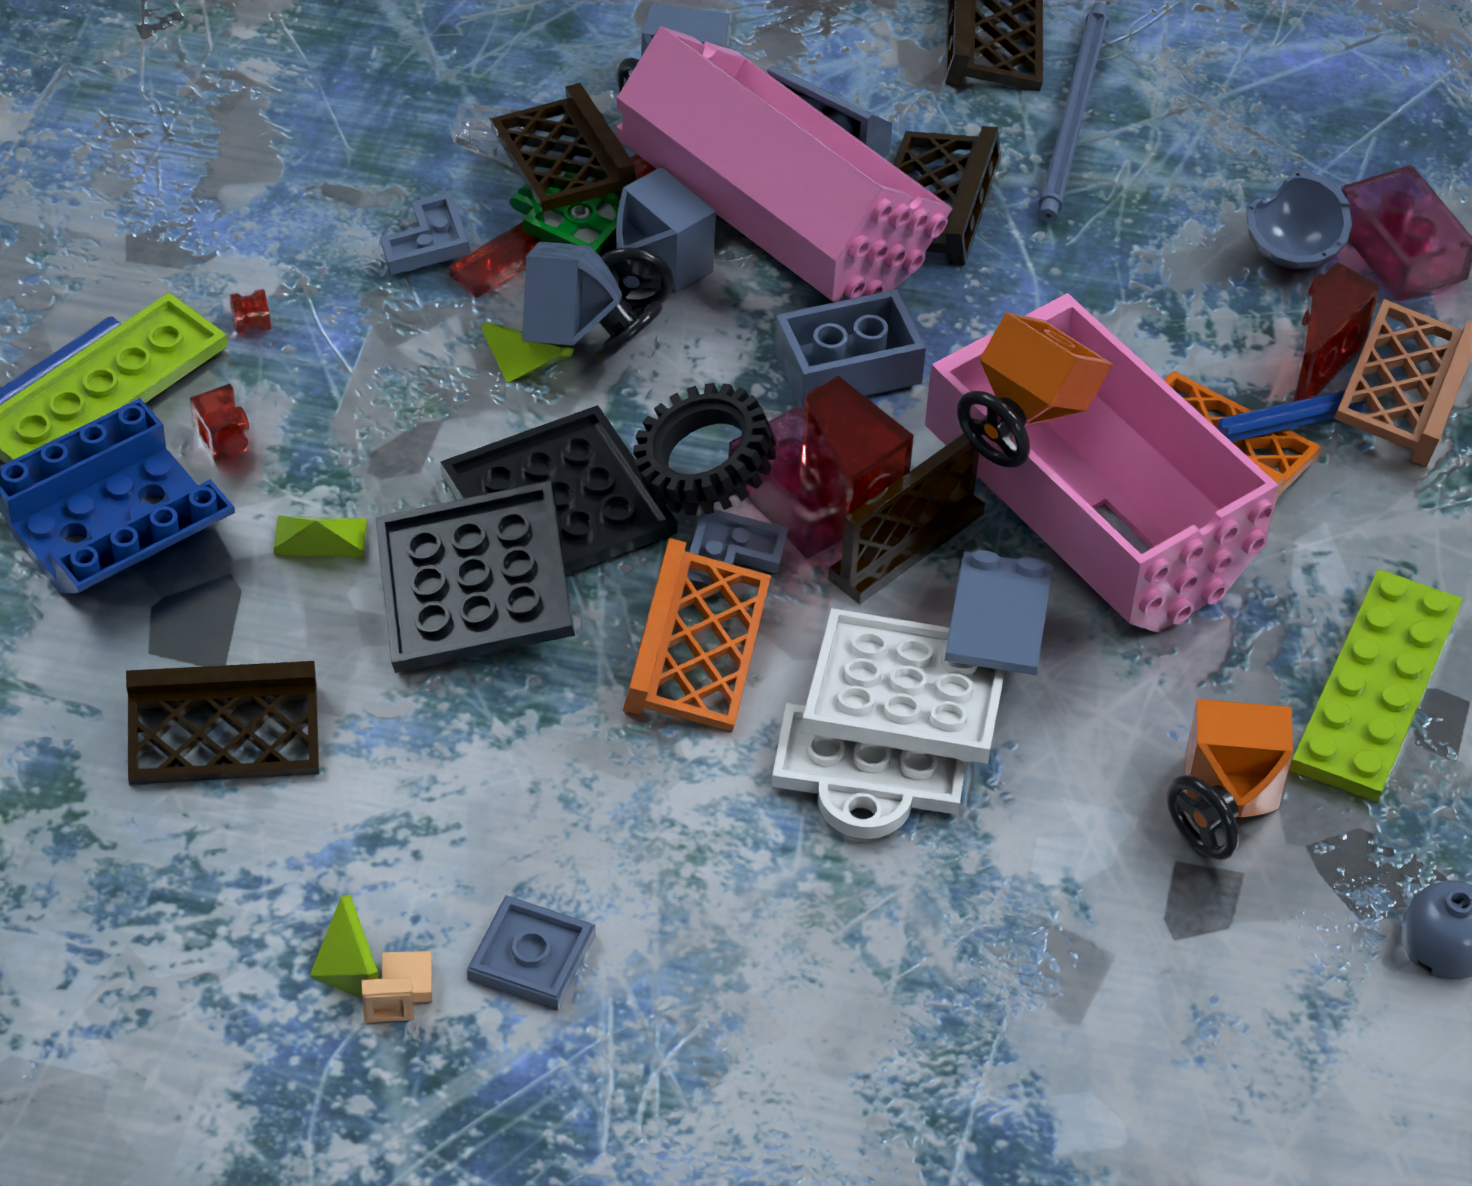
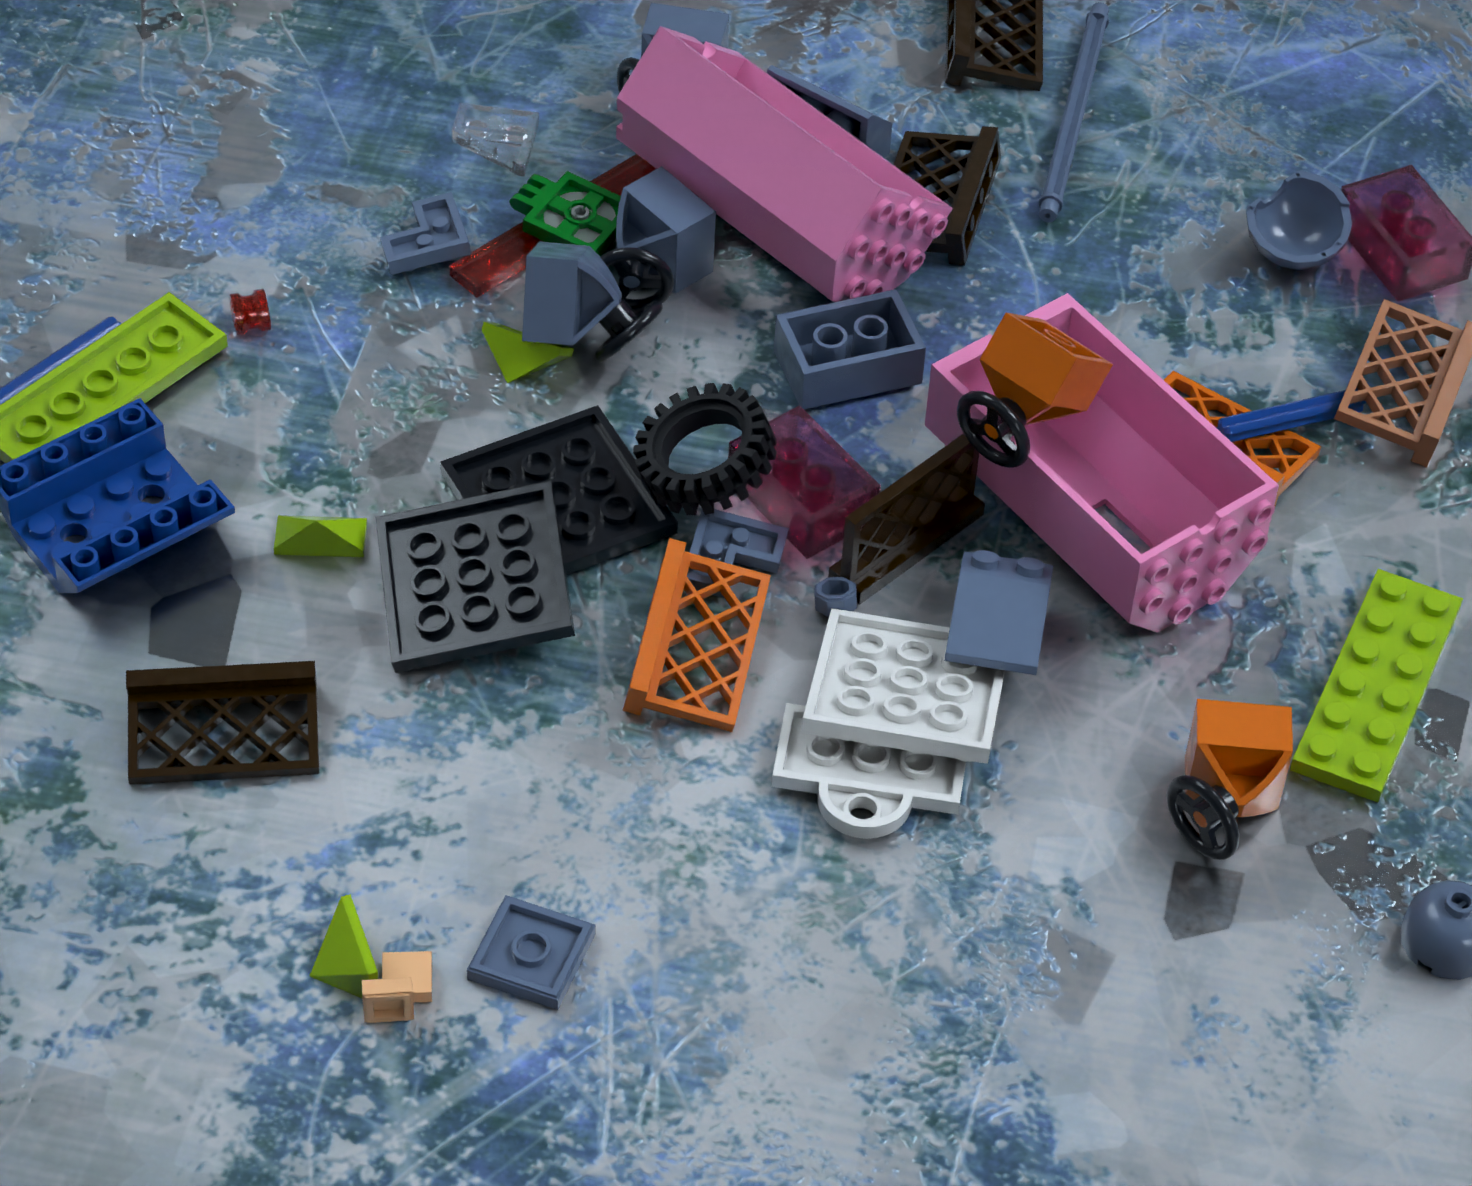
(219, 422): clear red brick -> none
(593, 141): dark brown fence -> none
(835, 594): none -> sand blue tile
(850, 449): clear red slope -> none
(1334, 327): clear red slope -> none

